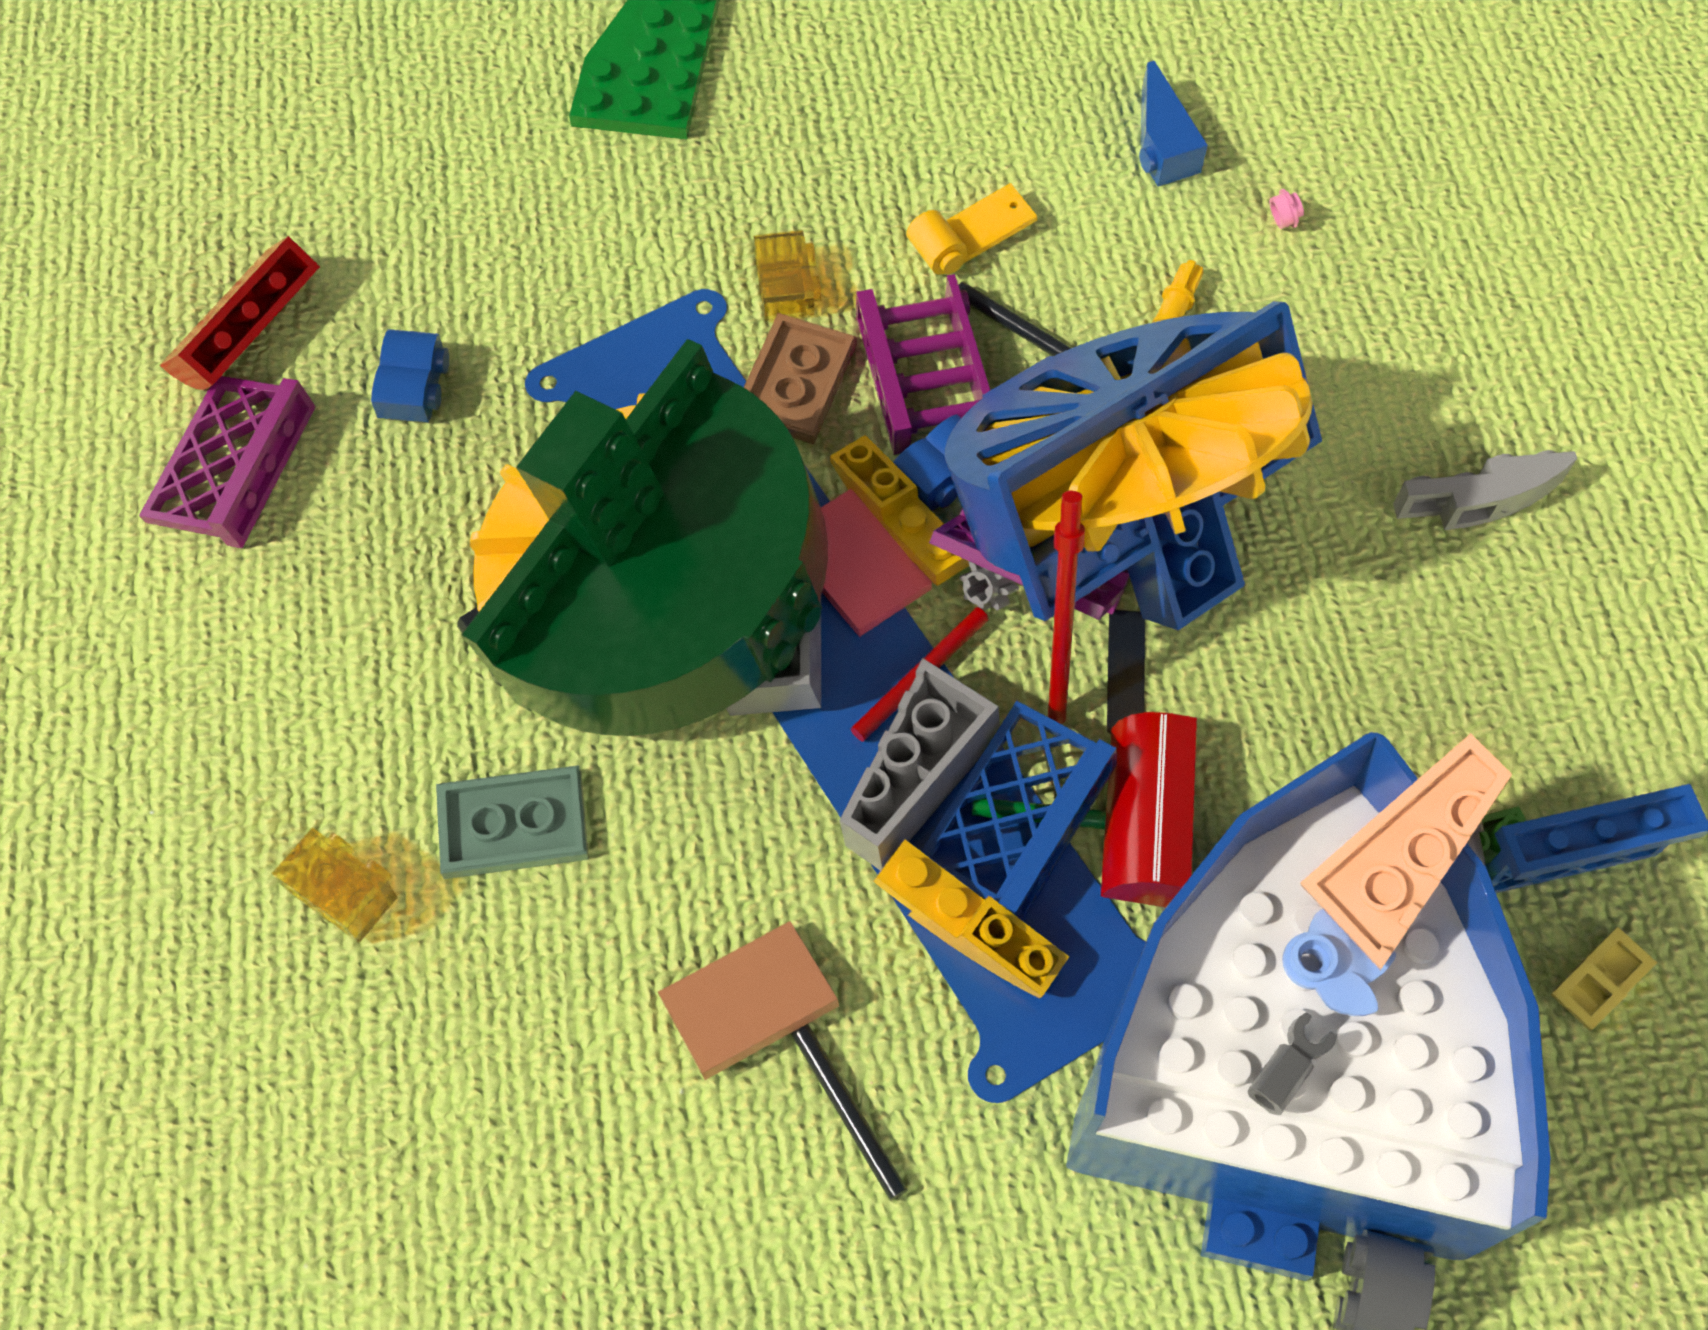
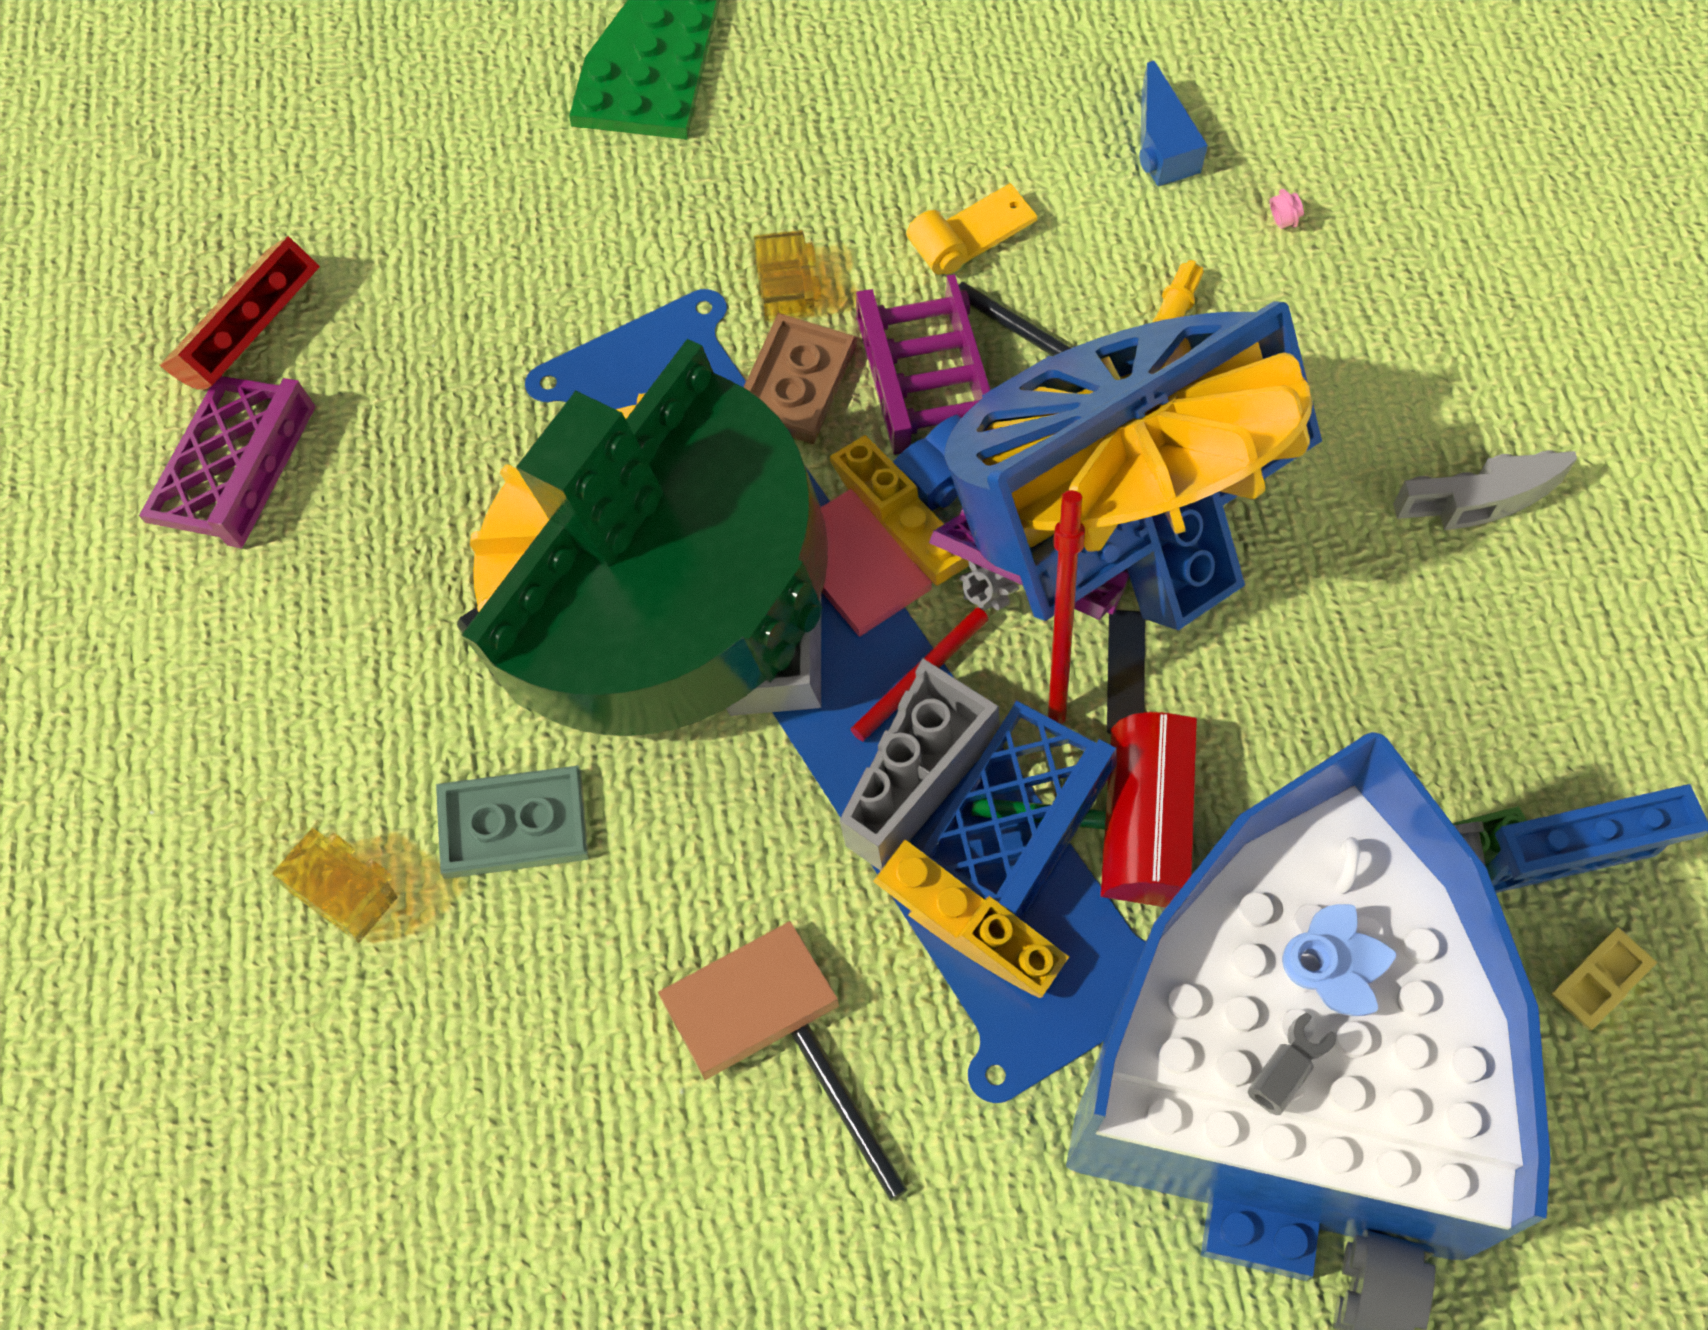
(409, 376): blue brick -> none
(1399, 858): light nougat wing -> none

